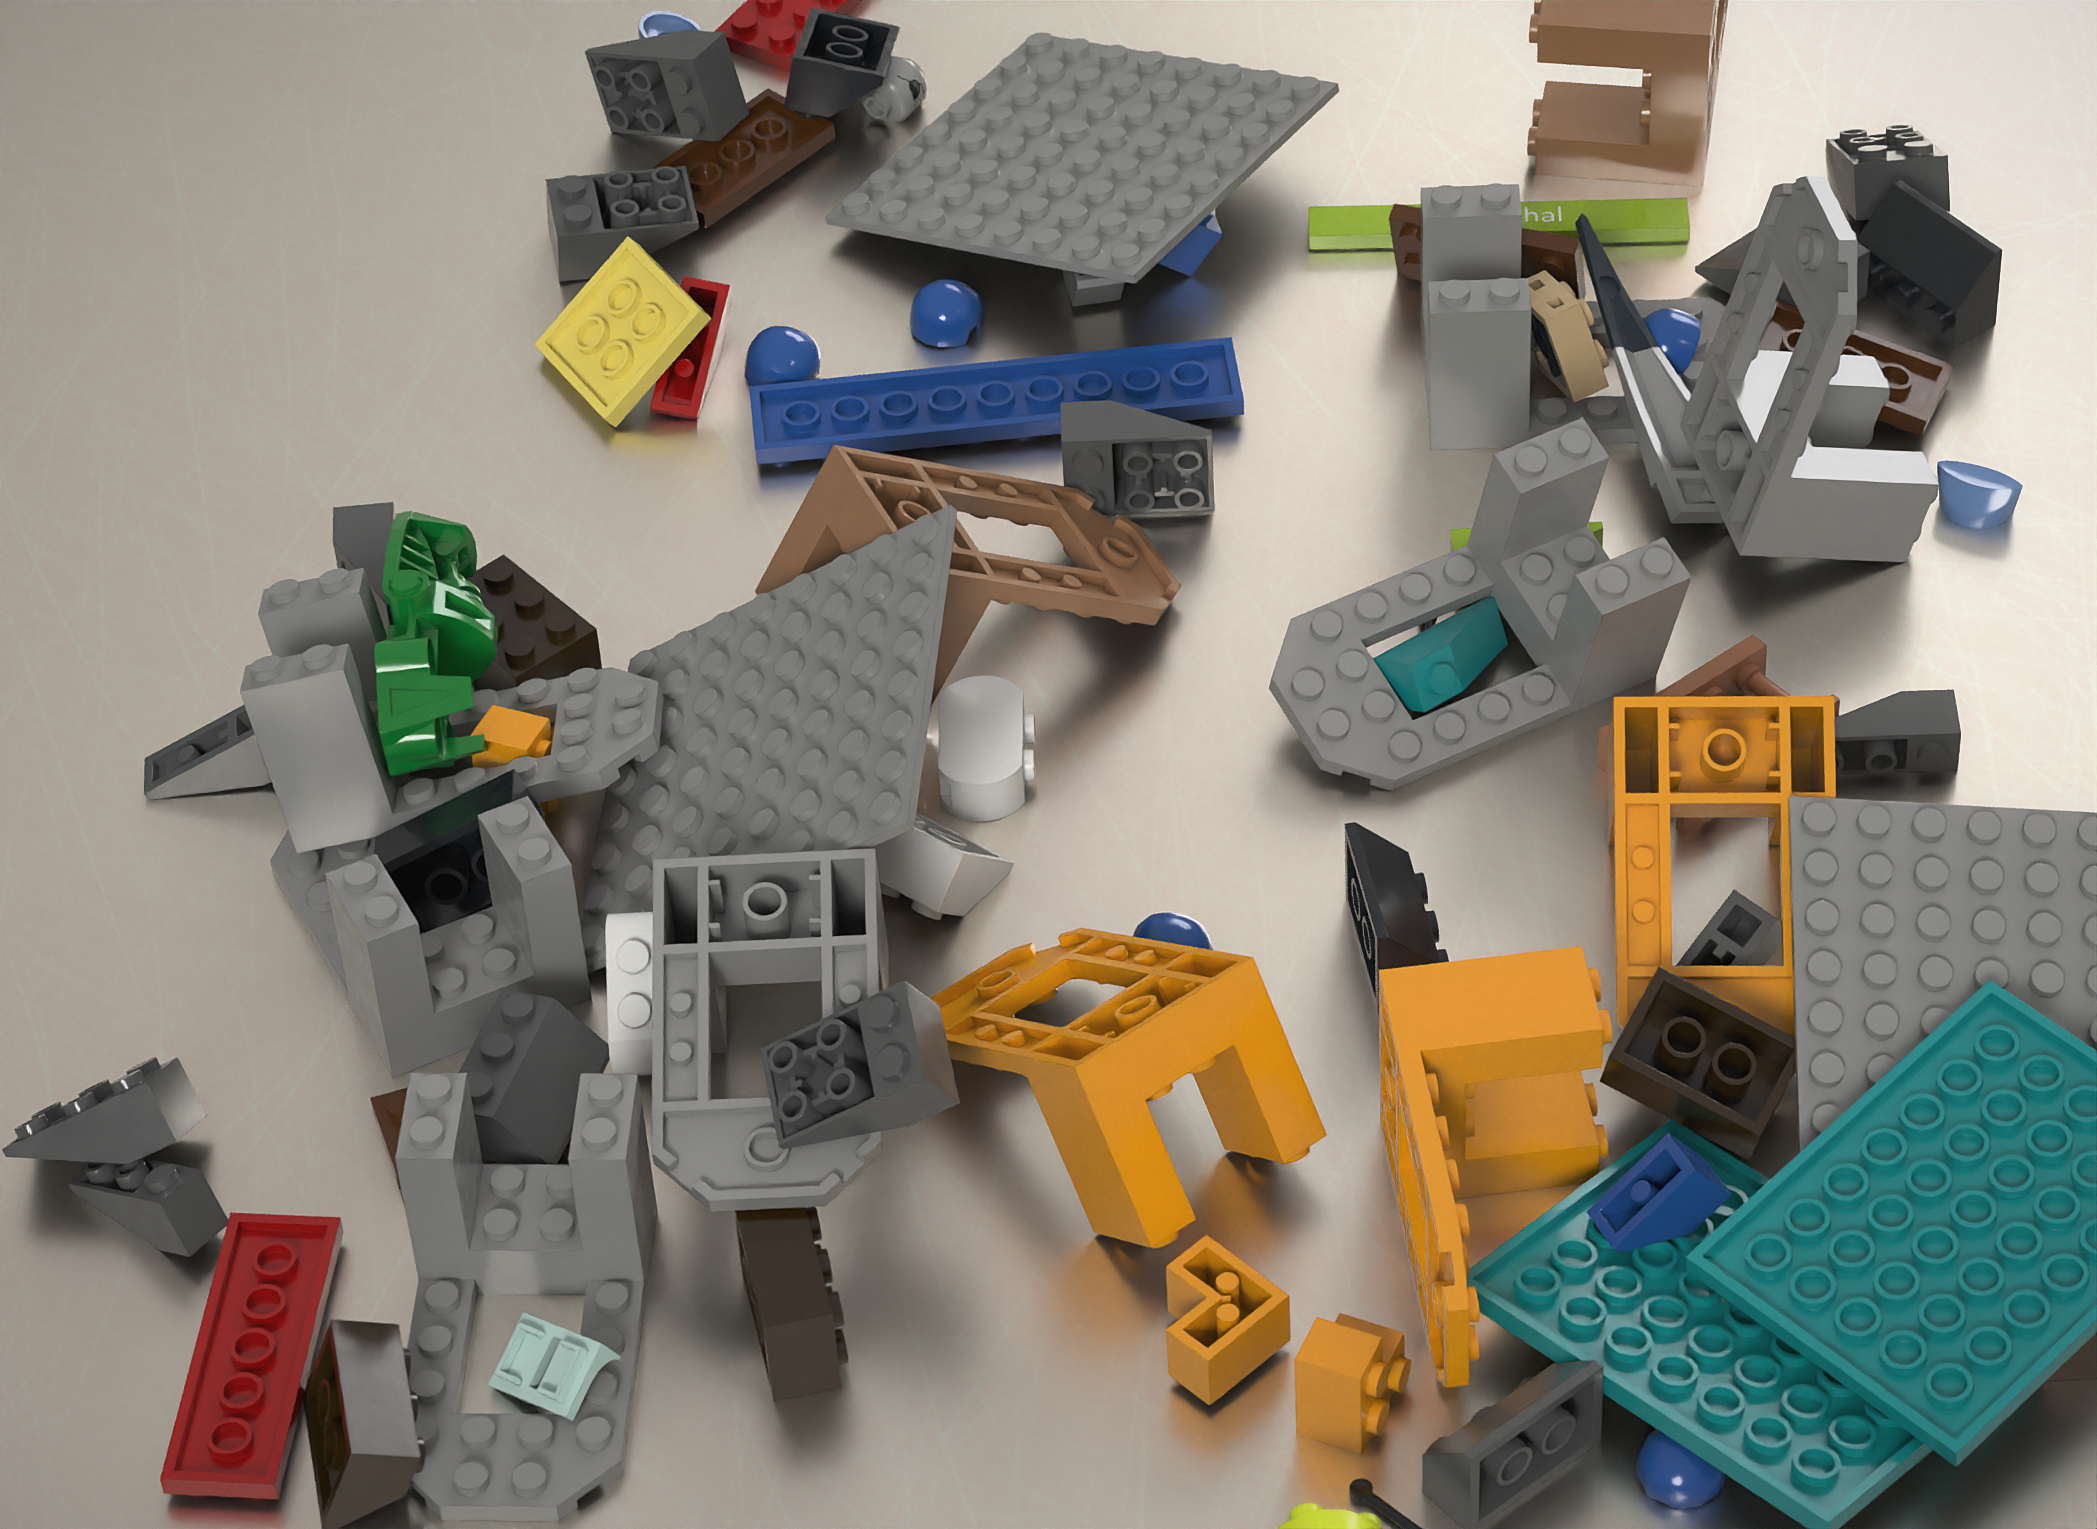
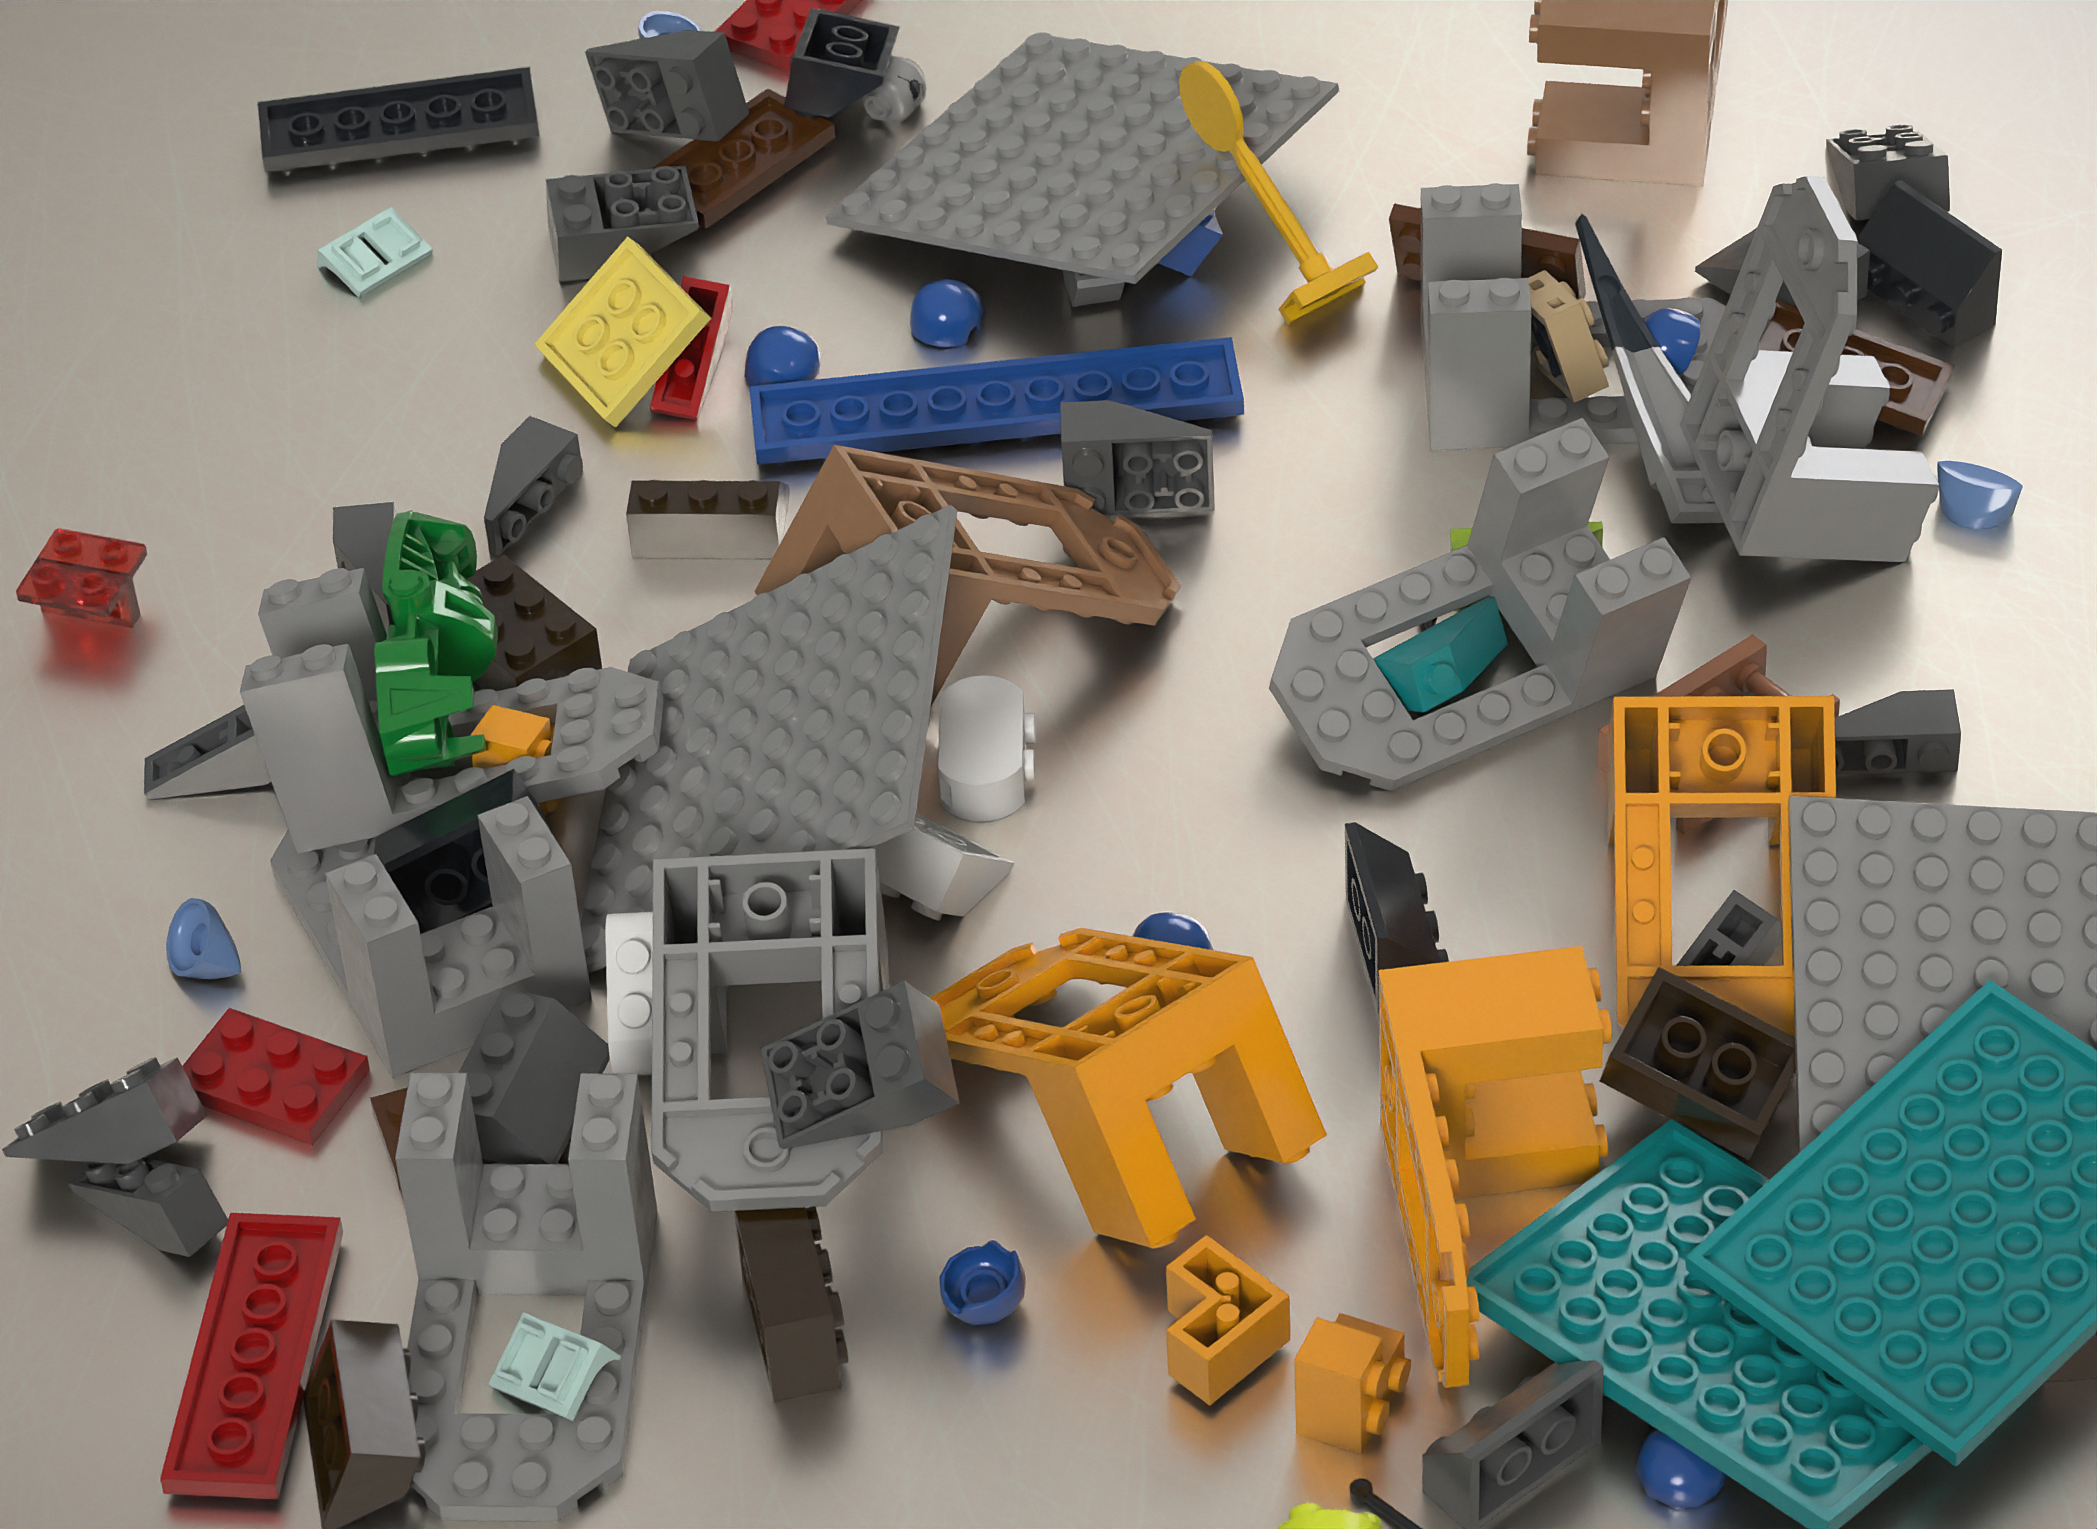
(85, 578): none -> clear red bracket
(201, 943): none -> medium blue piece
(273, 1075): none -> red plate
(360, 266): none -> light aqua piece
(397, 119): none -> black plate
(529, 475): none -> dark grey slope
(706, 519): none -> slope
(983, 1284): none -> blue hair
(1220, 124): none -> yellow piece
(1611, 220): lime tile -> none
(1659, 1198): blue slope -> none

